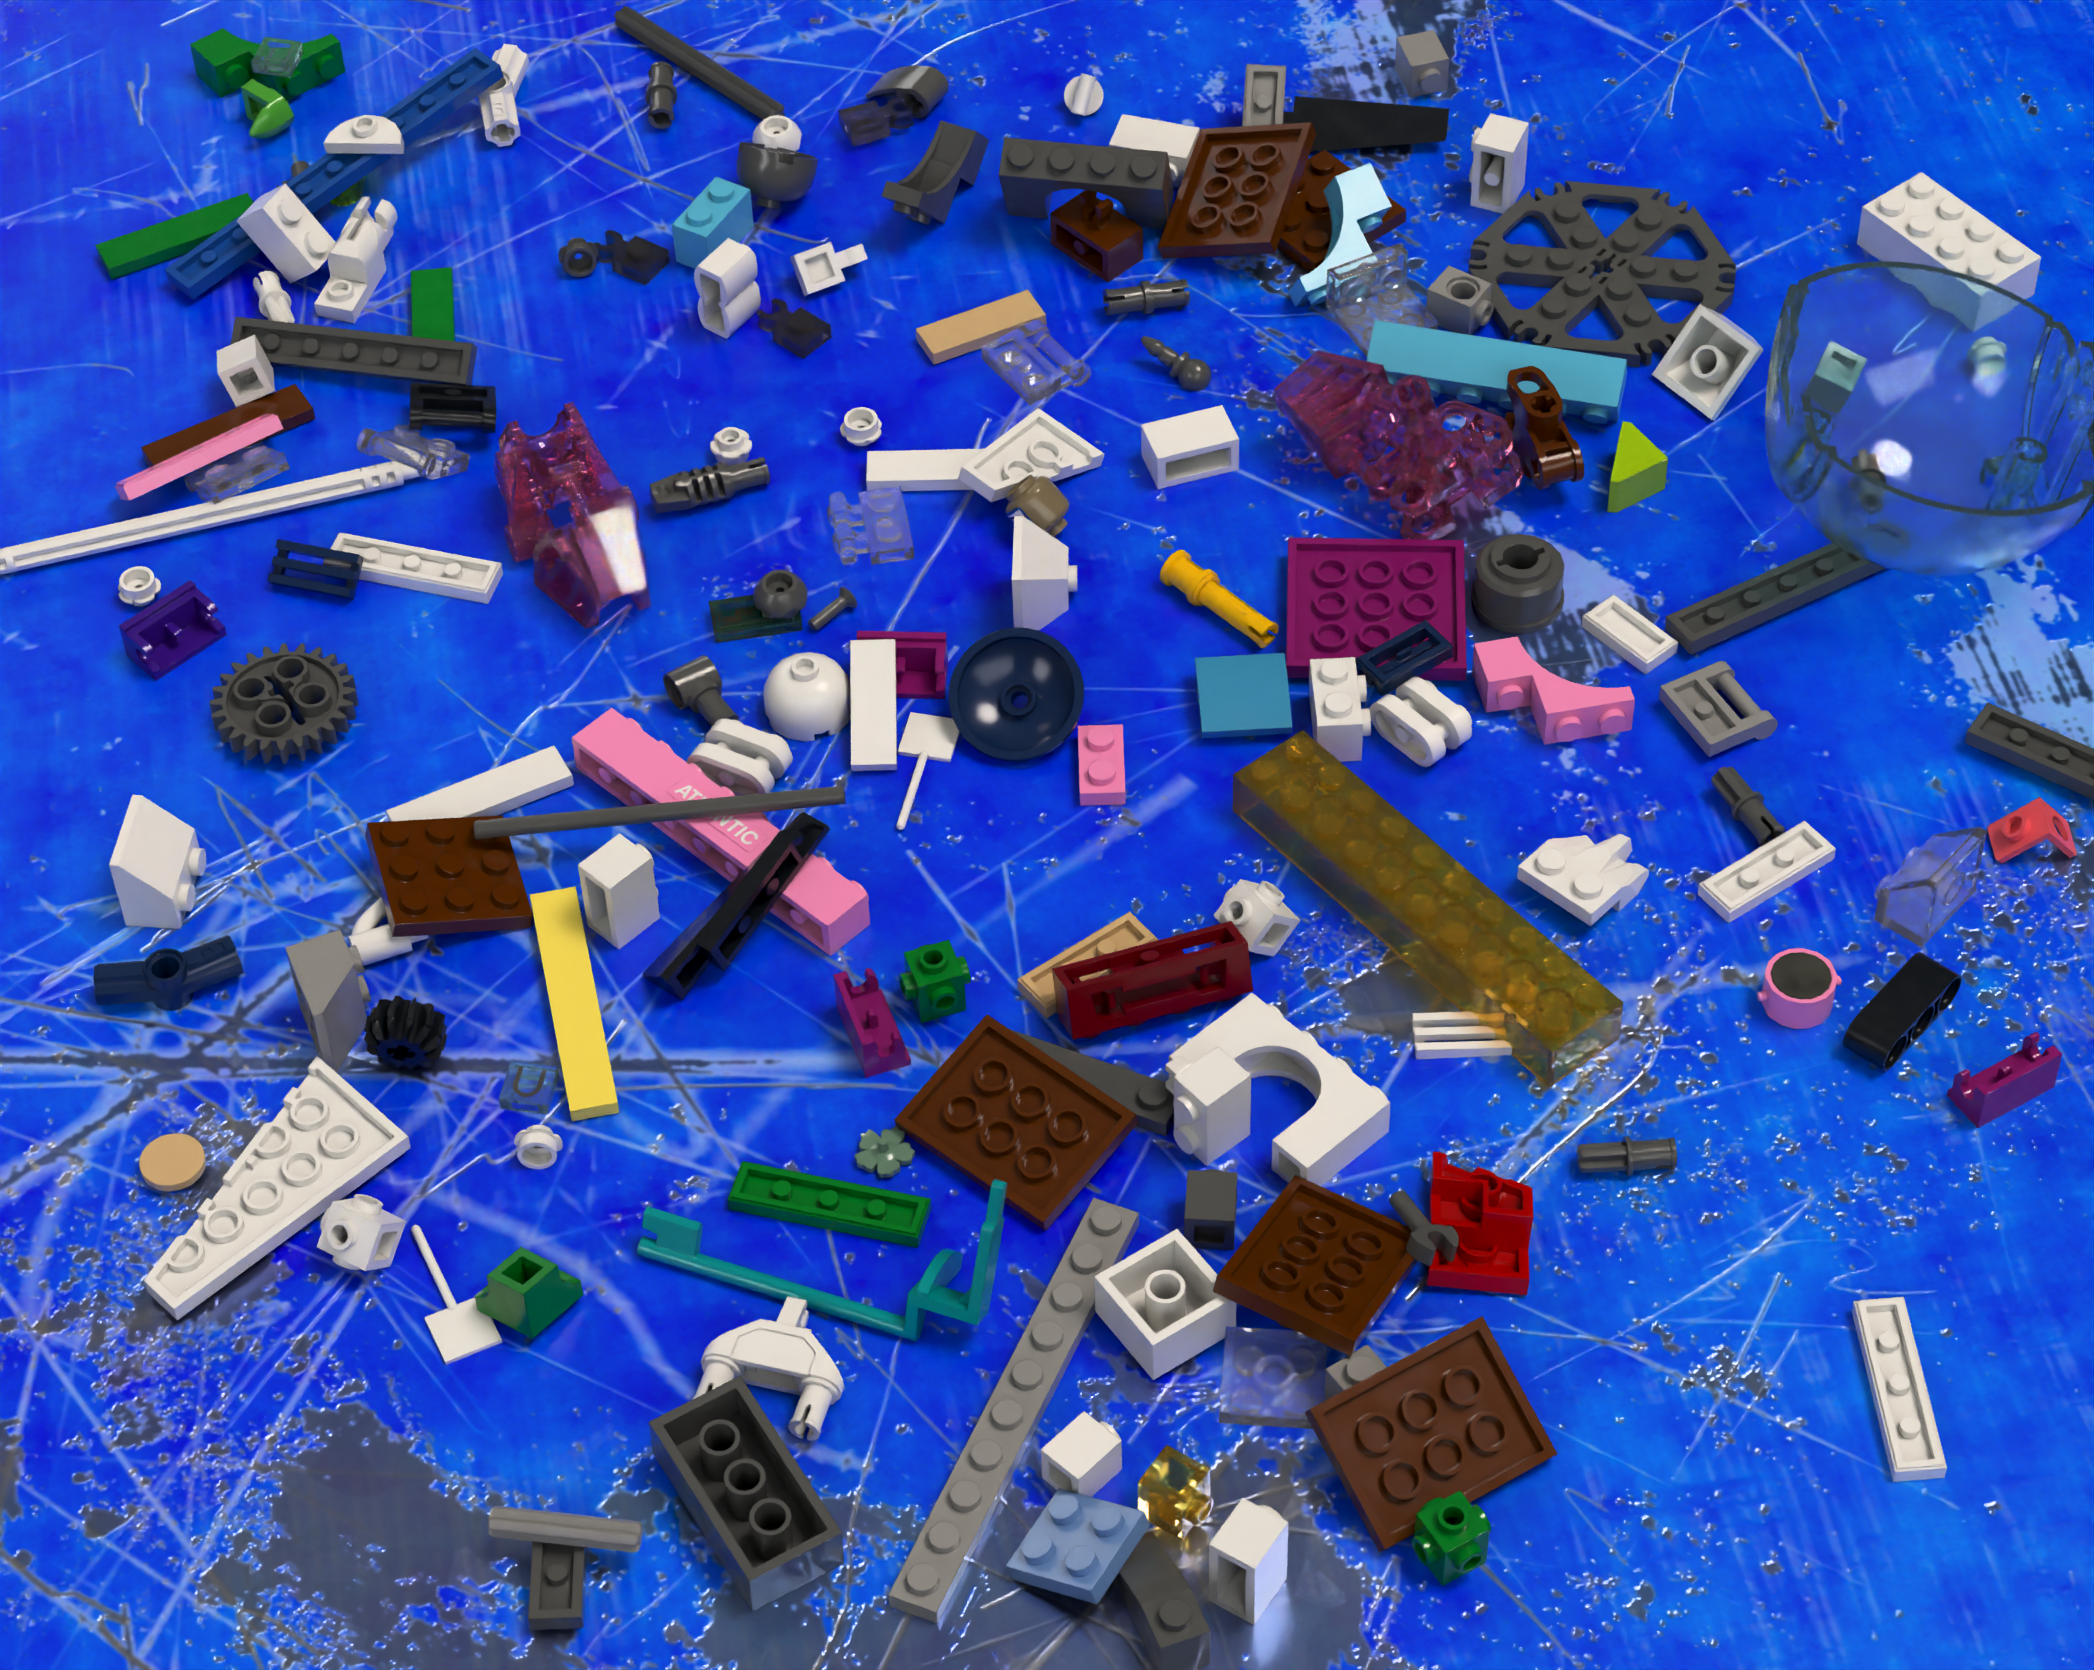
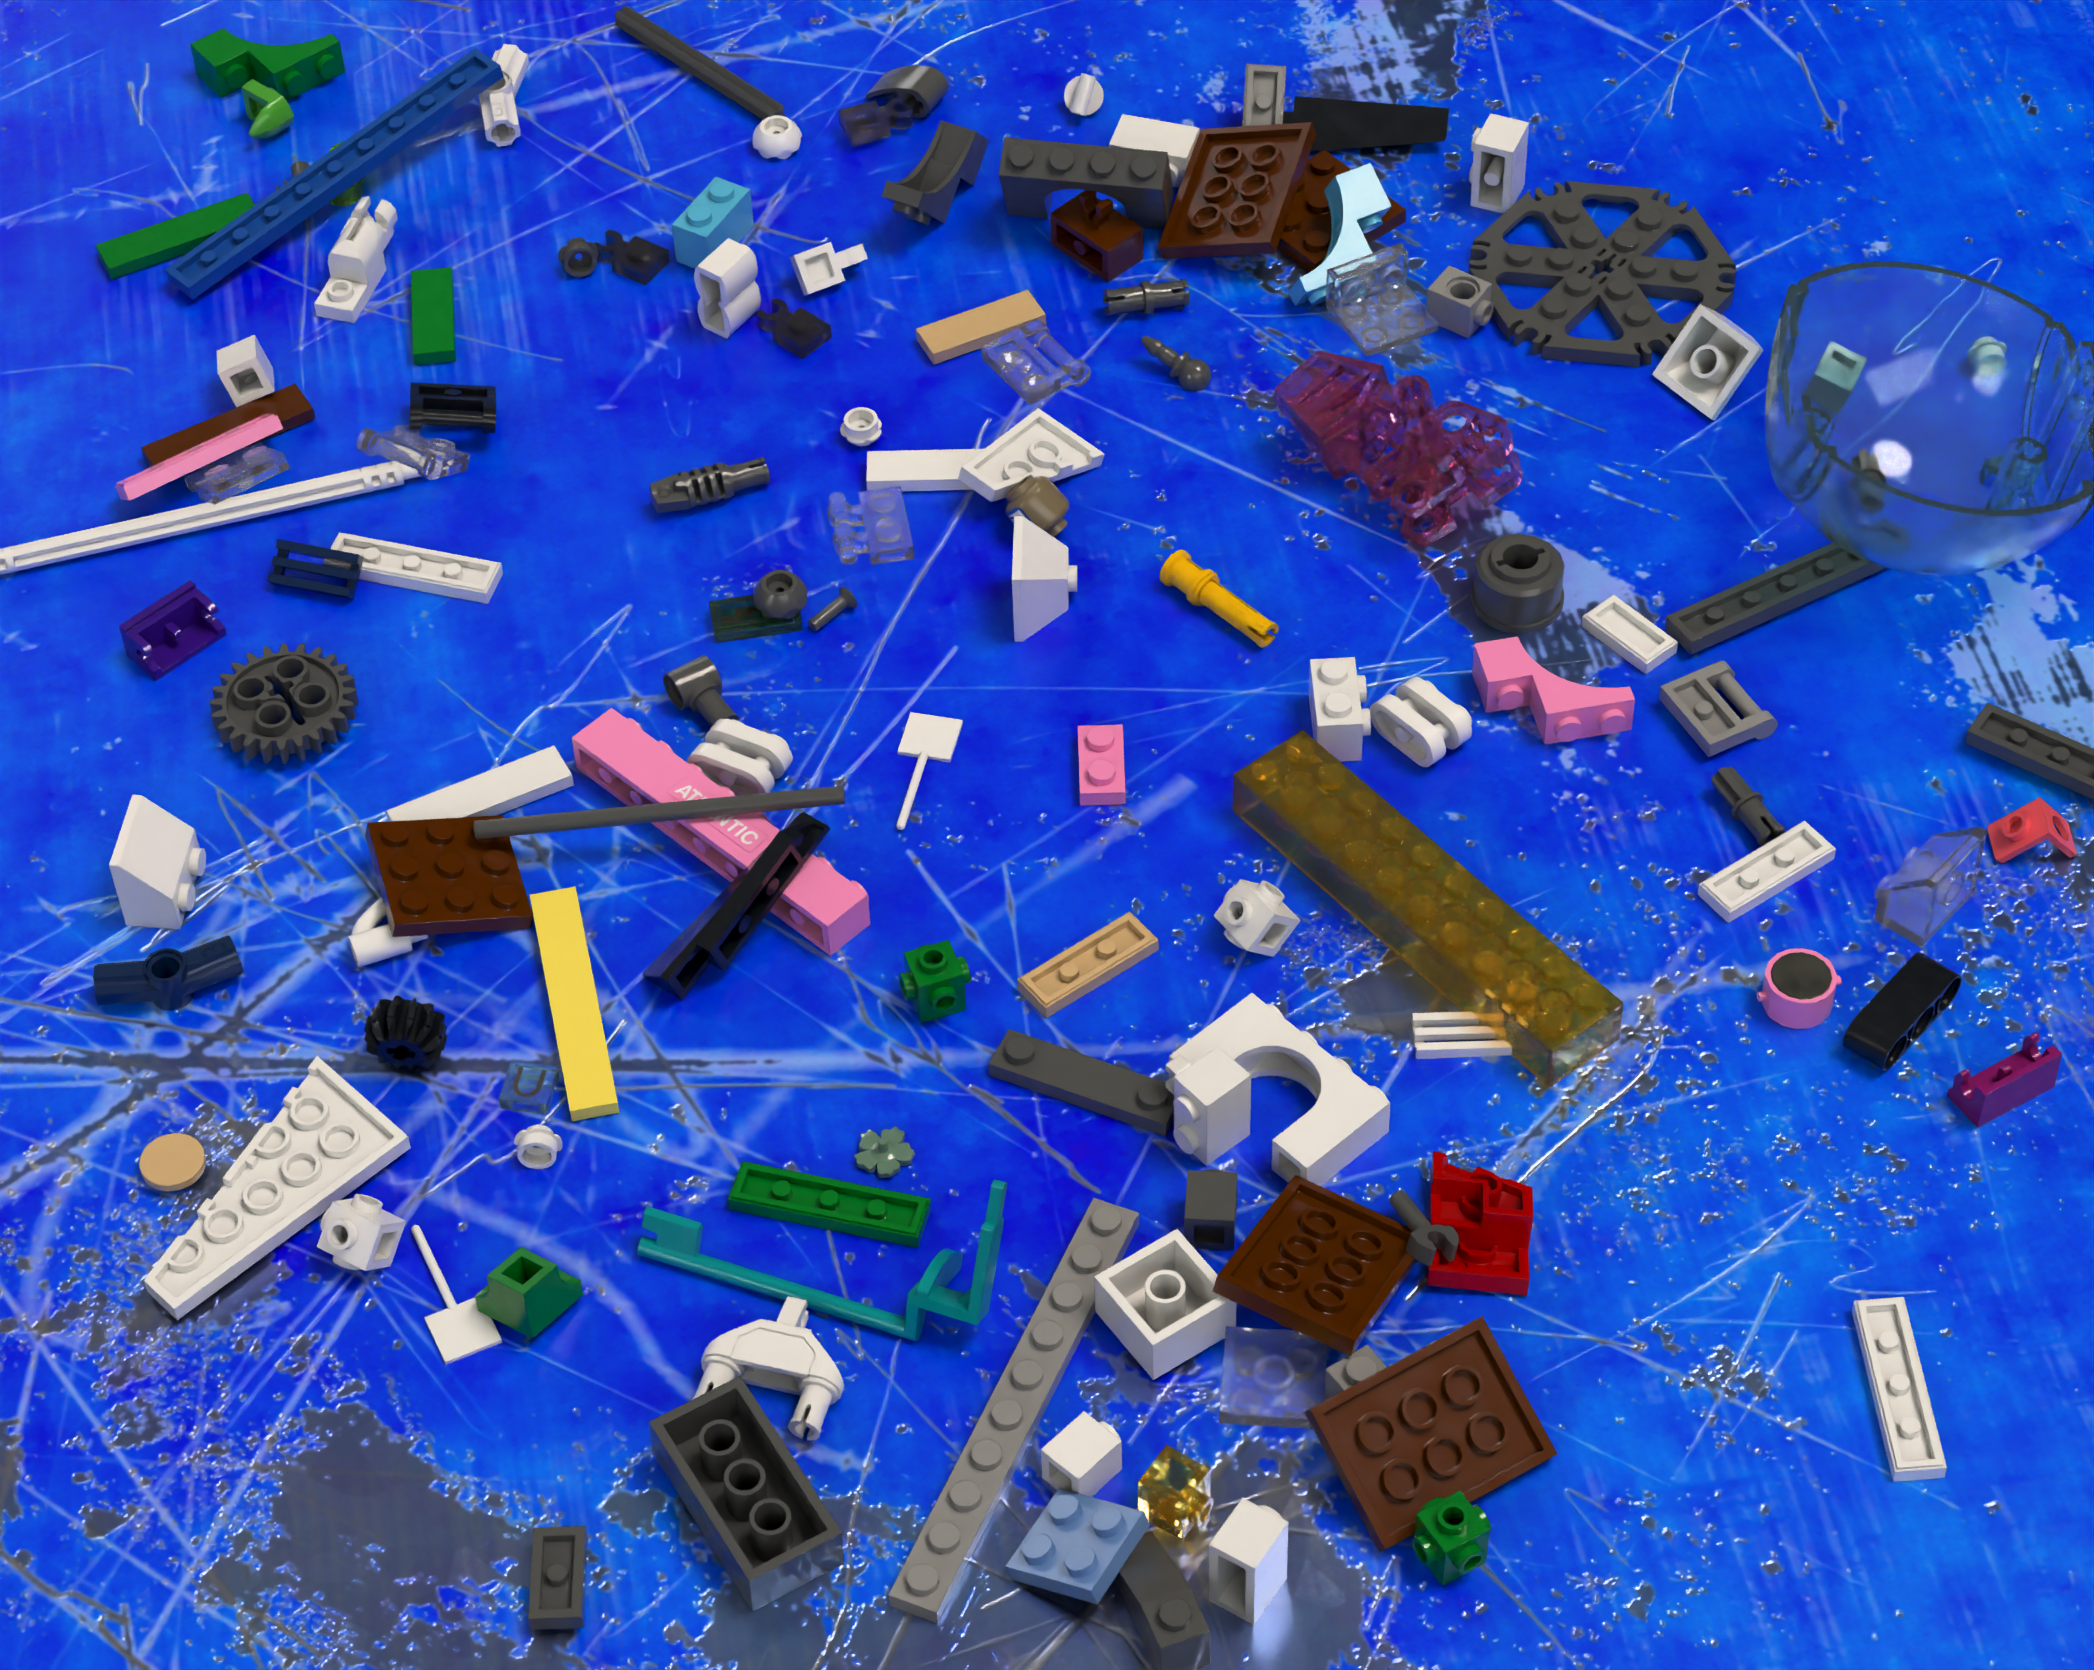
(138, 586): white plate -> none
(273, 301): white axle -> none
(277, 57): clear light blue tile -> none
(287, 233): white brick -> none
(330, 993): light grey slope -> none
(360, 352): dark grey plate -> none
(365, 136): white plate -> none
(565, 1529): light grey axle -> none
(596, 554): clear pink piece -> none
(619, 890): white piece -> none
(661, 95): dark grey pin -> none
(731, 446): white plate -> none
(774, 173): dark grey cylinder -> none
(807, 696): white cylinder -> none
(870, 1024): magenta hinge -> none
(873, 705): white tile -> none
(919, 662): magenta hinge -> none
(1009, 666): dark blue dish -> none
(1016, 1119): reddish brown plate -> none
(1152, 980): dark red brick -> none
(1190, 447): white brick -> none
(1243, 695): dark azure slope -> none
(1366, 591): magenta plate -> none
(1409, 661): dark blue tile -> none
(1422, 63): light grey brick -> none
(1479, 367): medium azure brick -> none
(1540, 435): reddish brown piece -> none
(1584, 875): white plate -> none
(1627, 1156): dark grey axle -> none
(1637, 469): lime slope -> none
(1935, 228): white brick -> none

